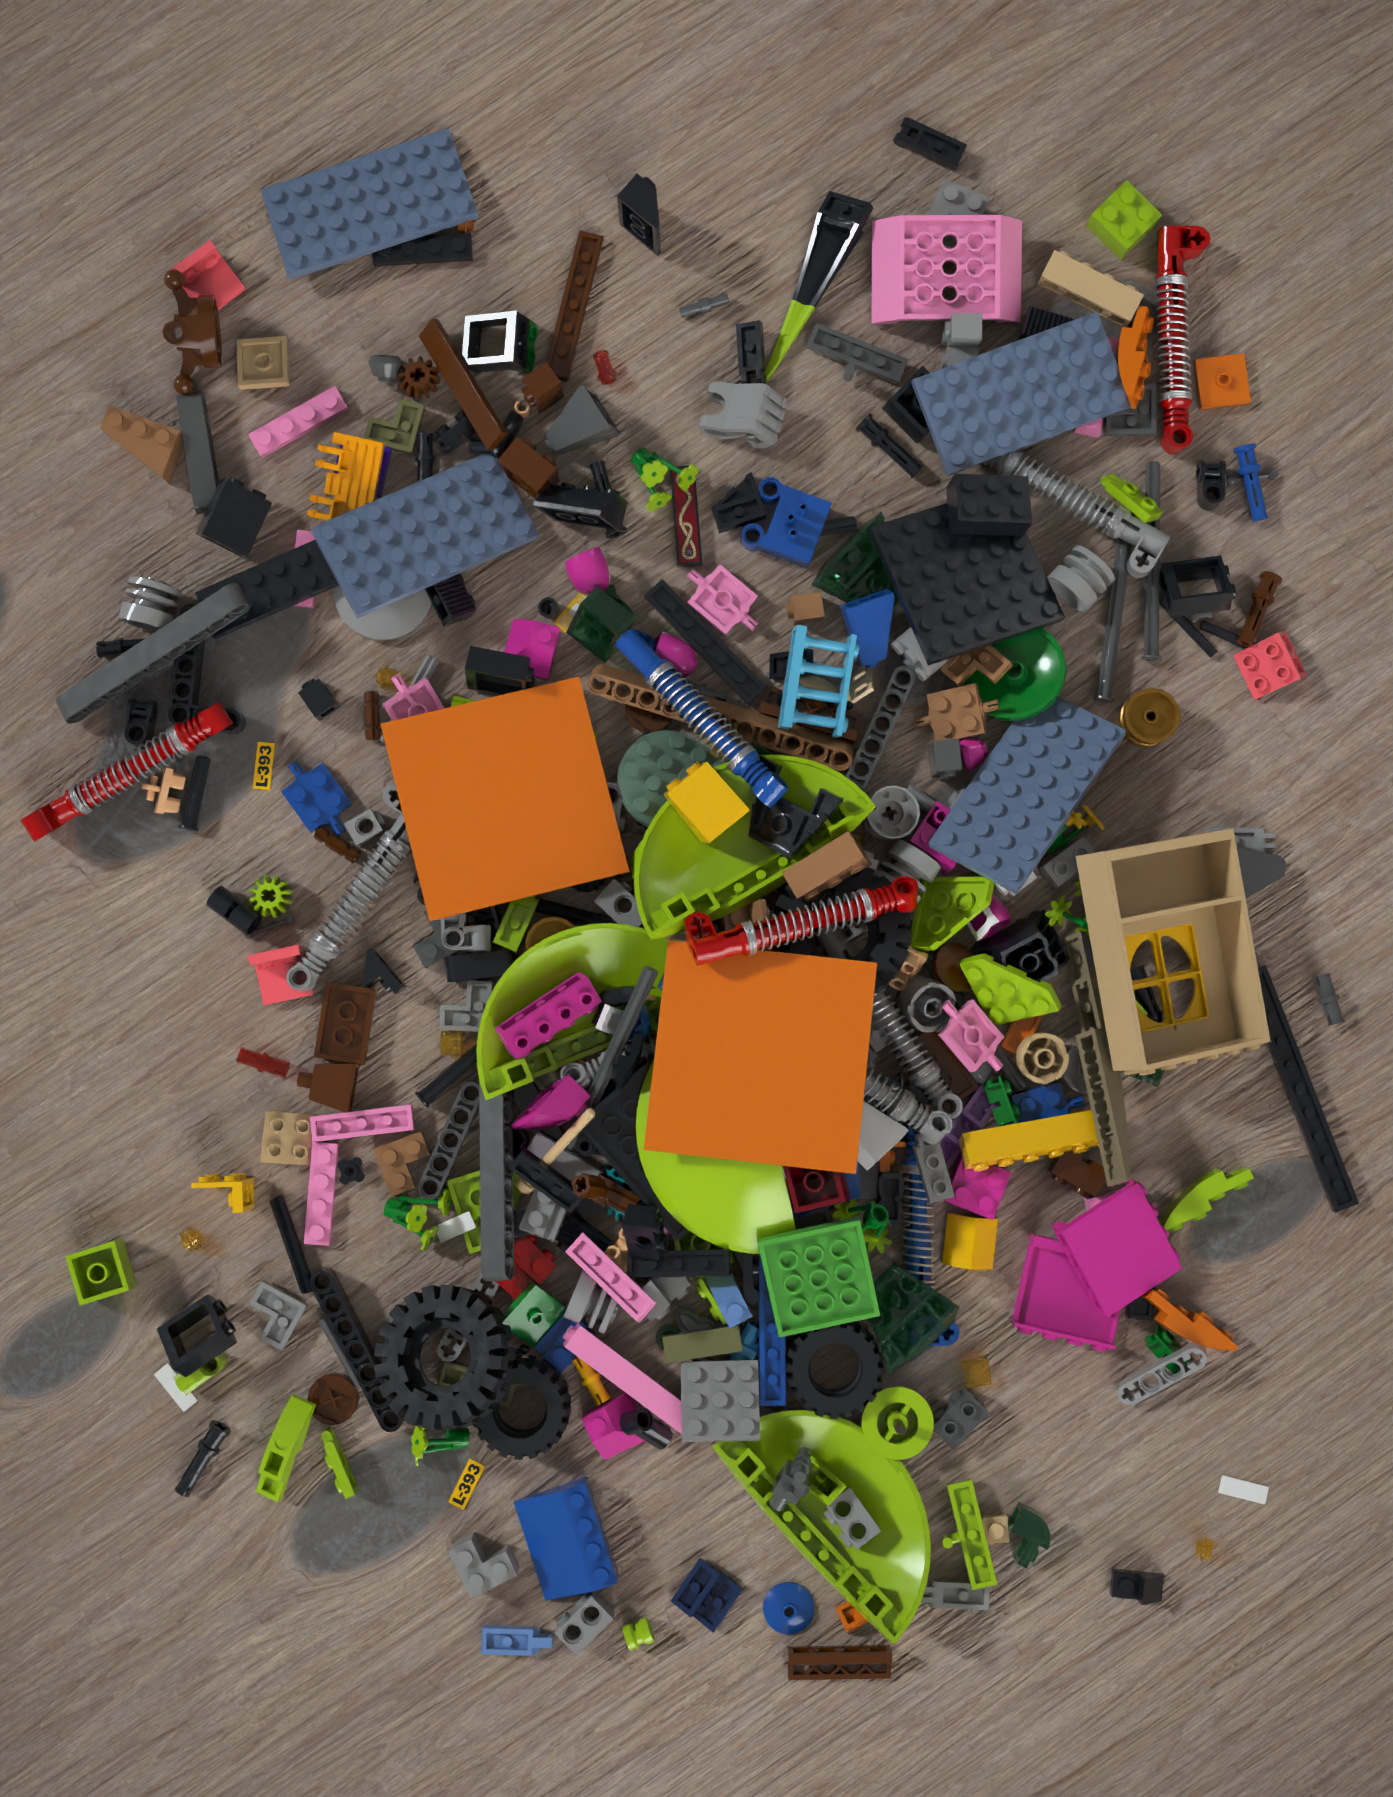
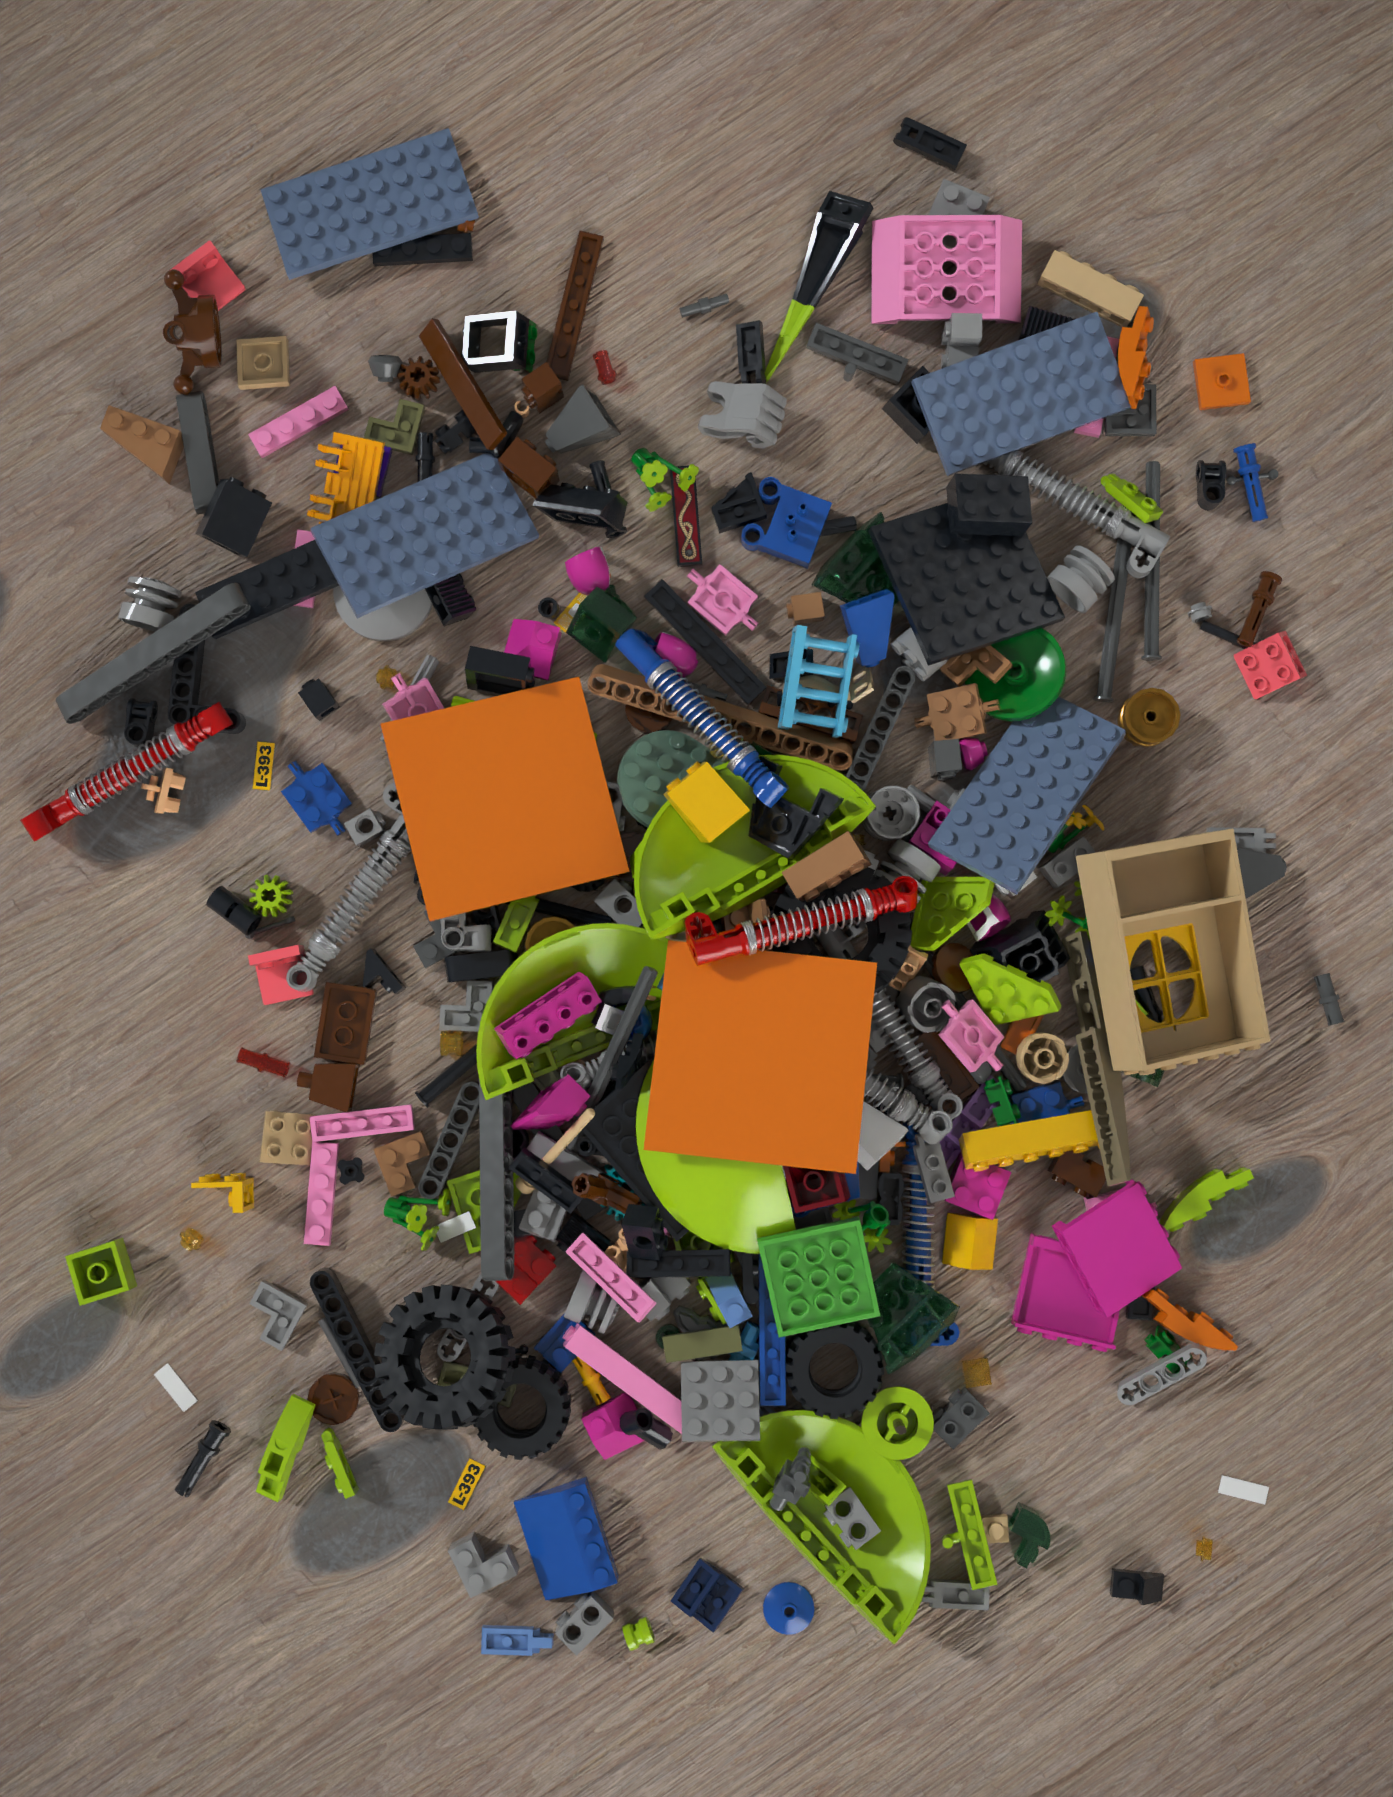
(115, 647): black axle -> none
(170, 1332): black window -> none
(189, 1383): lime piece -> none
(195, 793): black axle -> none
(291, 1243): black axle -> none
(337, 844): reddish brown axle -> none
(372, 715): reddish brown axle -> none
(453, 1440): green plant -> none
(533, 1313): green plate -> none
(640, 212): black slope -> none
(839, 1655): reddish brown fence -> none
(850, 1617): orange slope -> none
(877, 439): black pin -> none
(1123, 219): lime brick -> none
(1171, 284): red piece -> none
(1191, 570): black window -> none
(1191, 630): black bar -> none
(1305, 1101): black plate -> none

